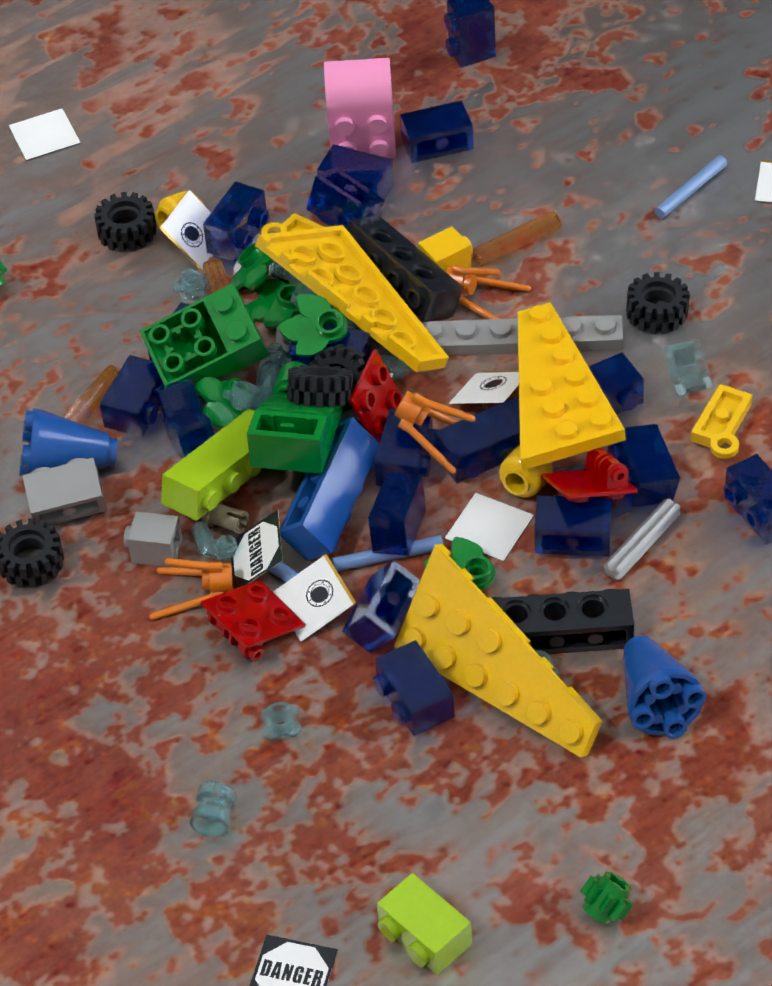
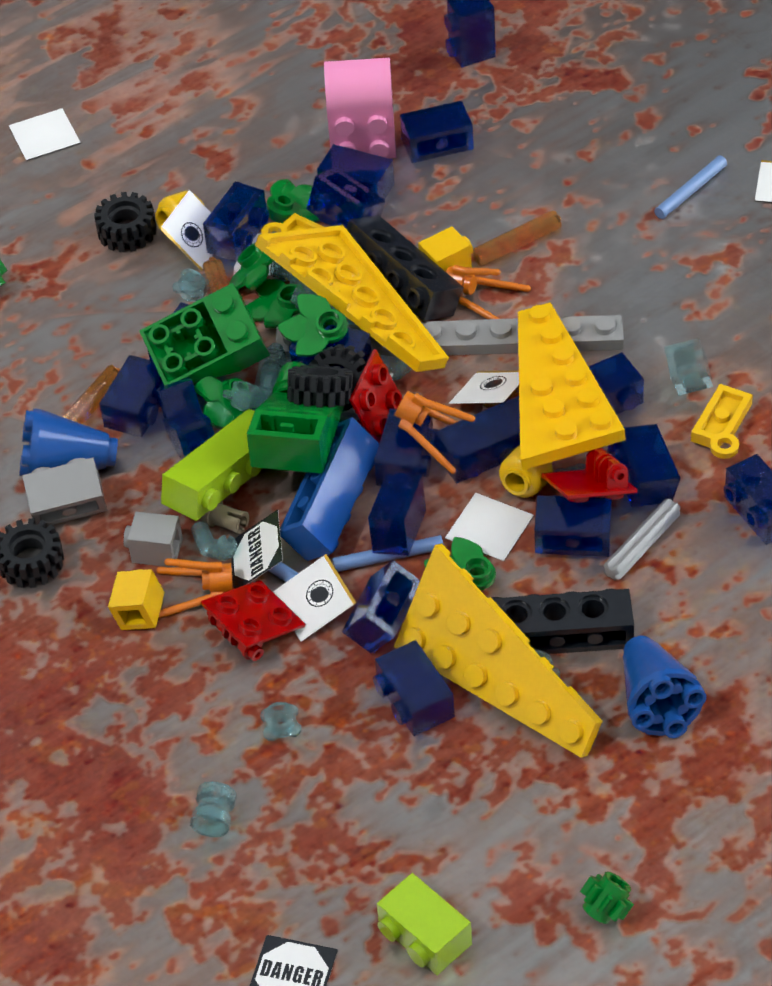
(136, 599): none -> yellow brick
(289, 199): none -> green plate
(657, 315): black tyre -> none

